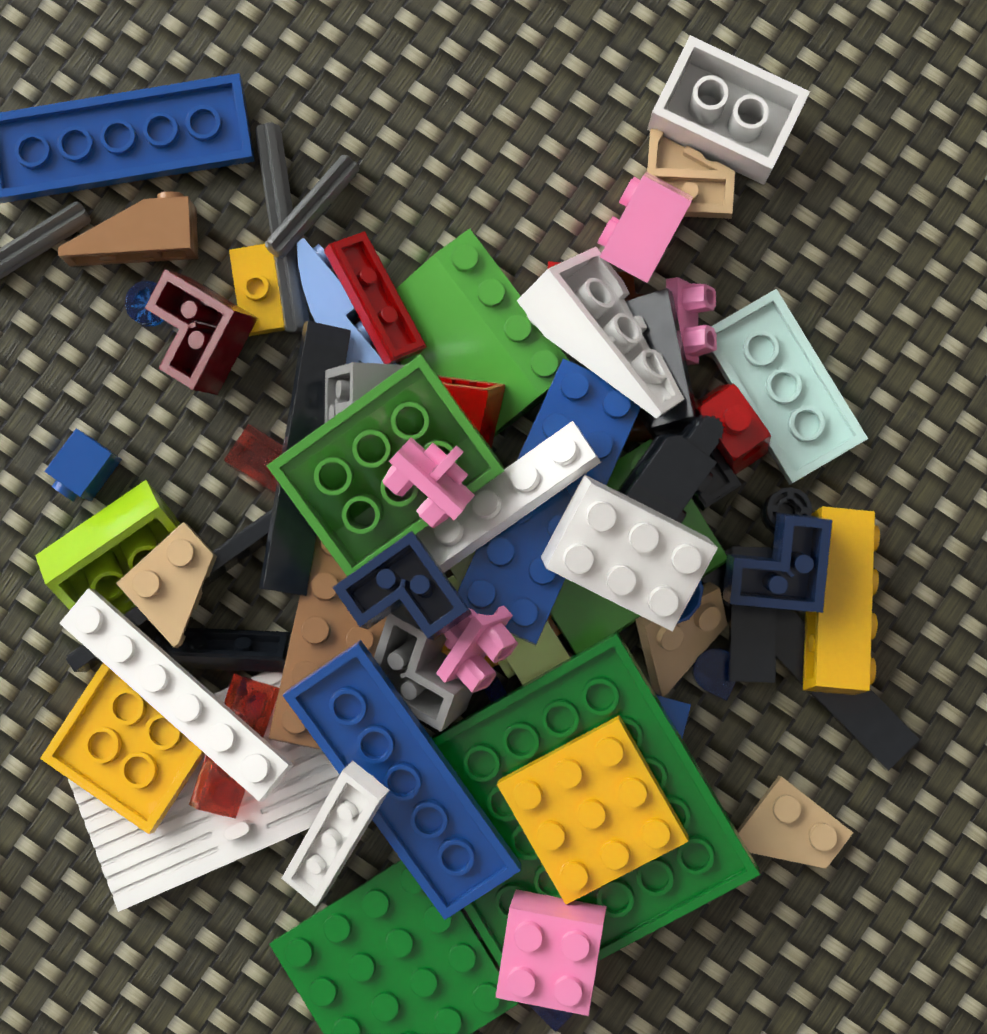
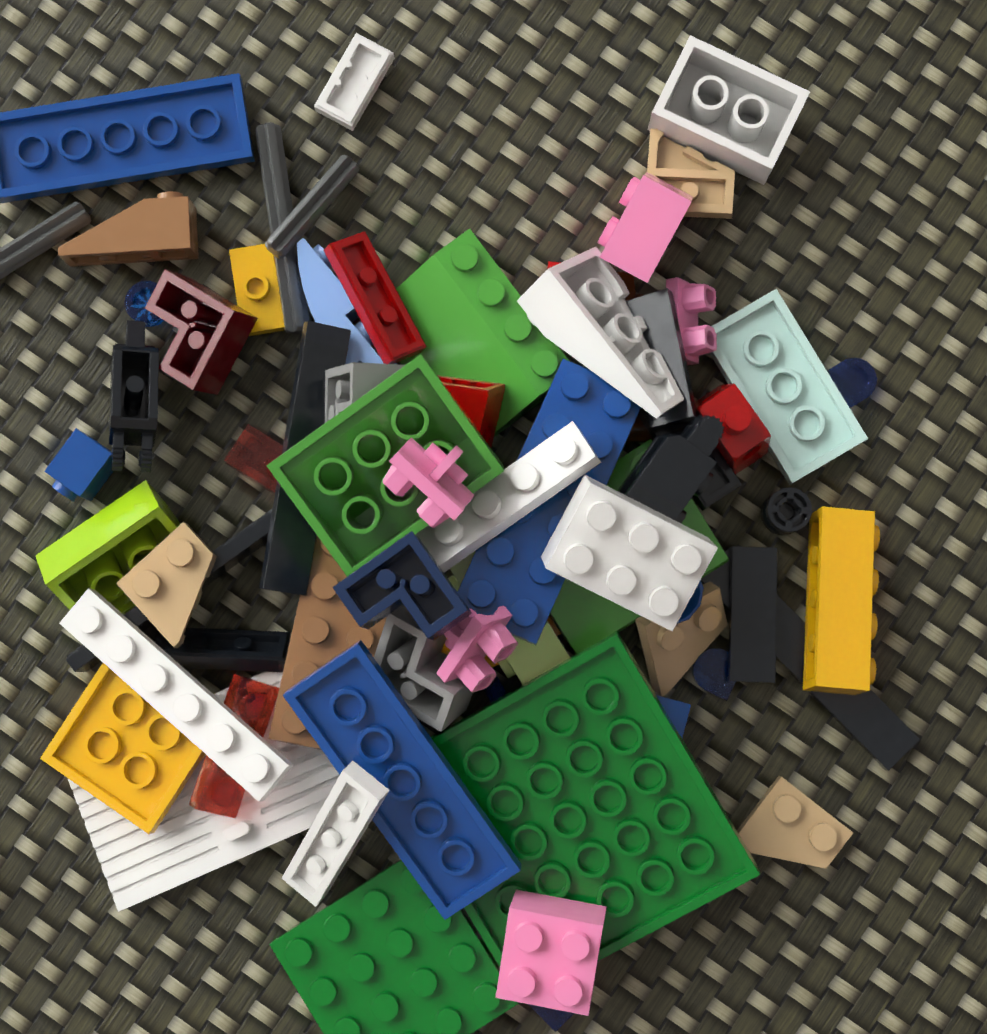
(133, 397): none -> black hinge
(354, 81): none -> white plate
(592, 810): yellow plate -> none
(792, 576): dark blue brick -> none
(854, 380): none -> clear blue tile

